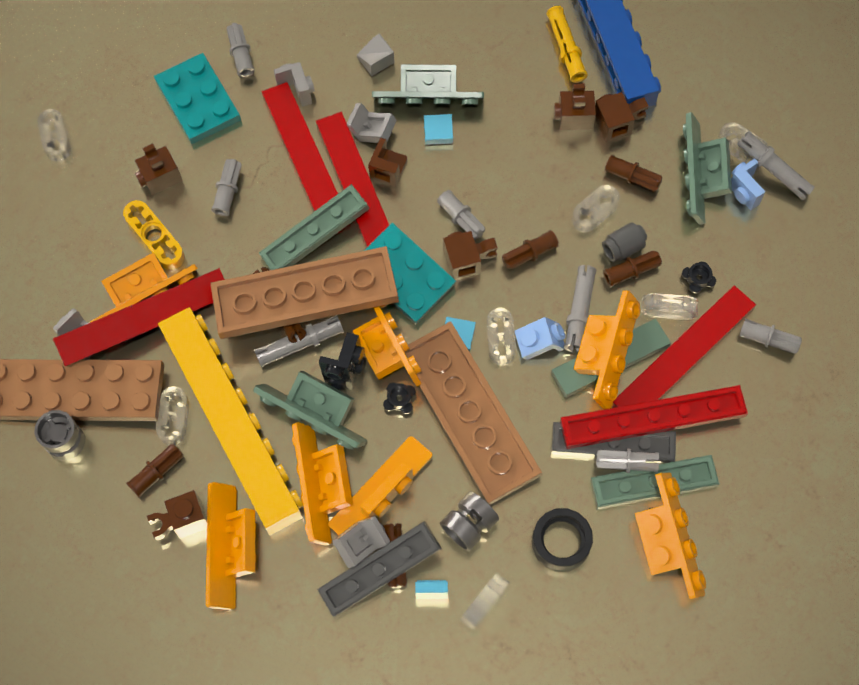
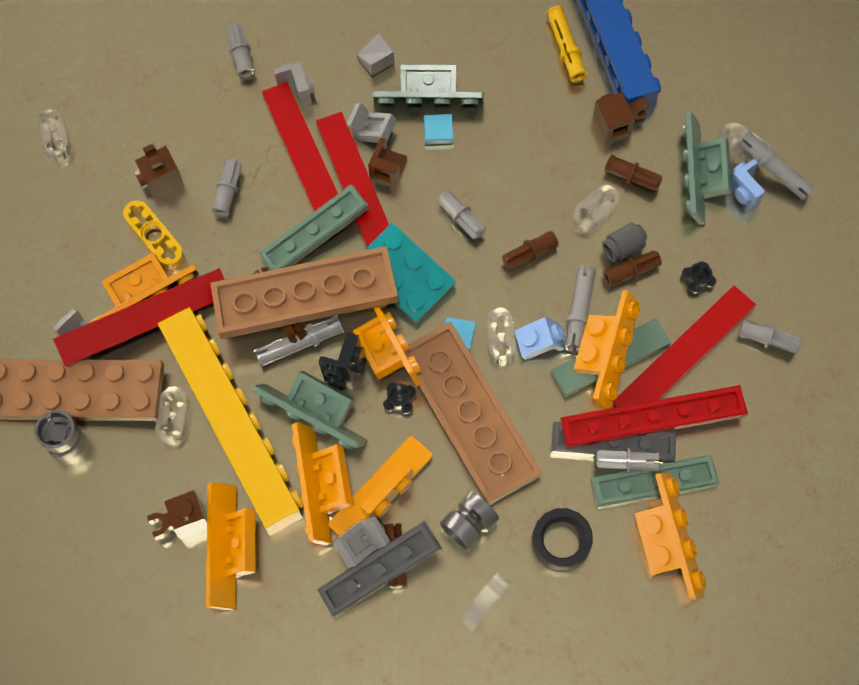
(155, 470): reddish brown axle -> none
(197, 98): teal plate -> none
(431, 589): medium azure tile -> none
(464, 255): reddish brown brick -> none
(576, 109): reddish brown brick -> none
(669, 306): clear beam -> none

